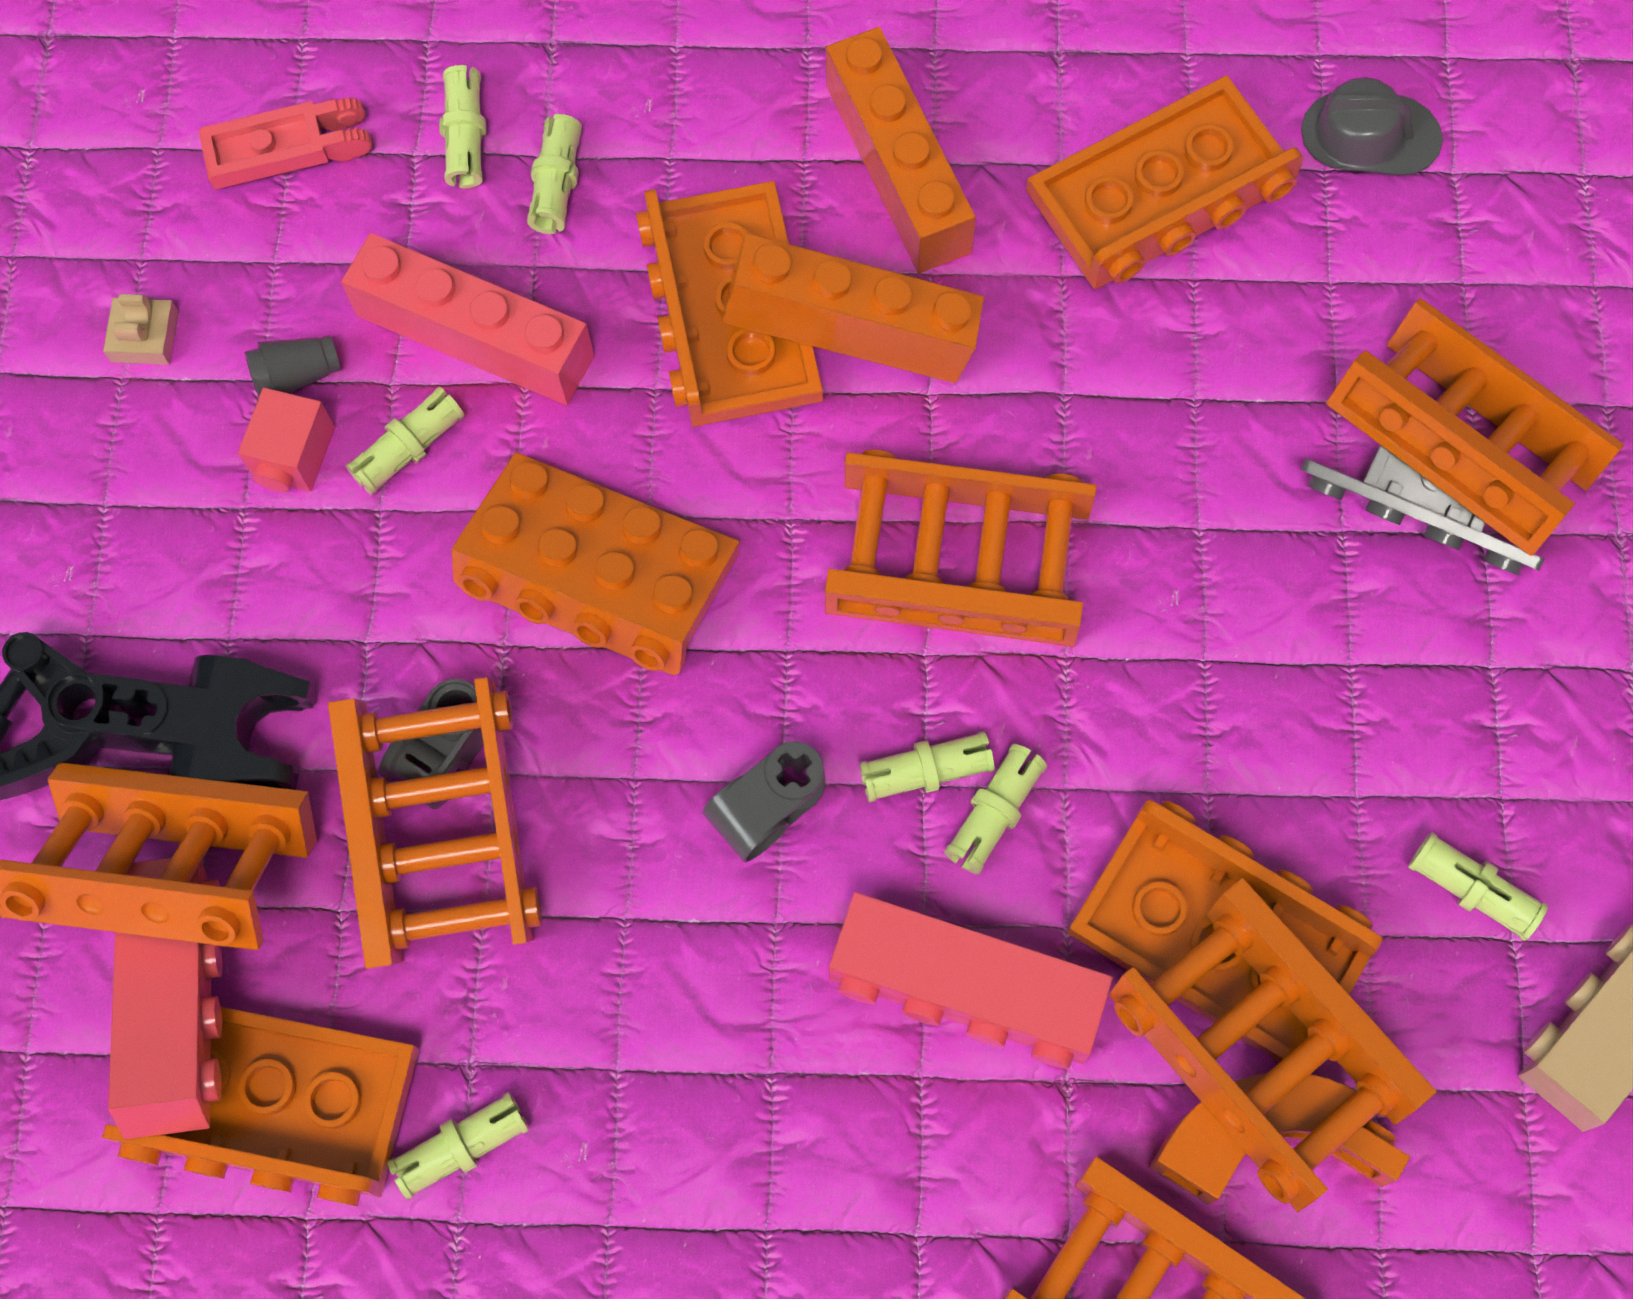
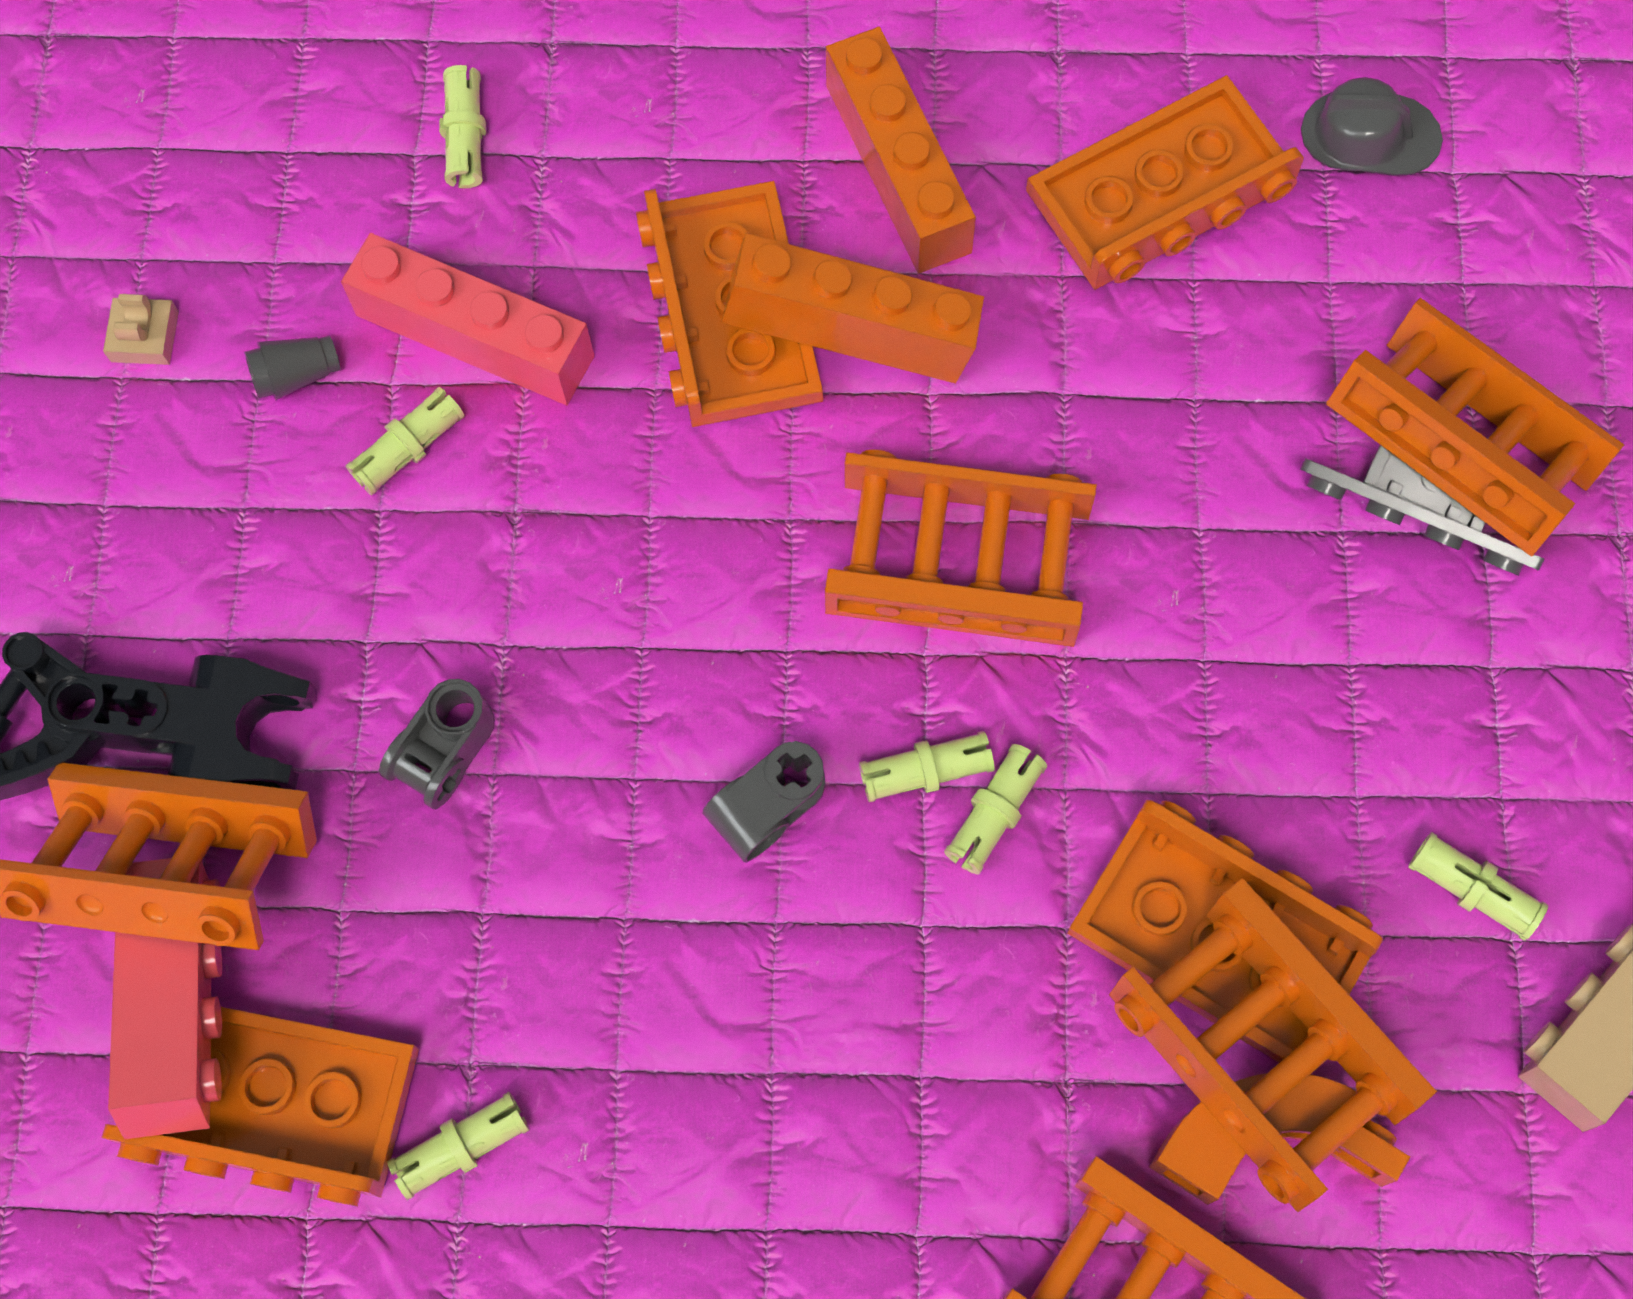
(283, 141): coral hinge -> none
(286, 441): coral brick -> none
(380, 864): orange fence -> none
(554, 174): yellowish green pin -> none
(592, 563): orange bracket -> none
(969, 980): coral brick -> none

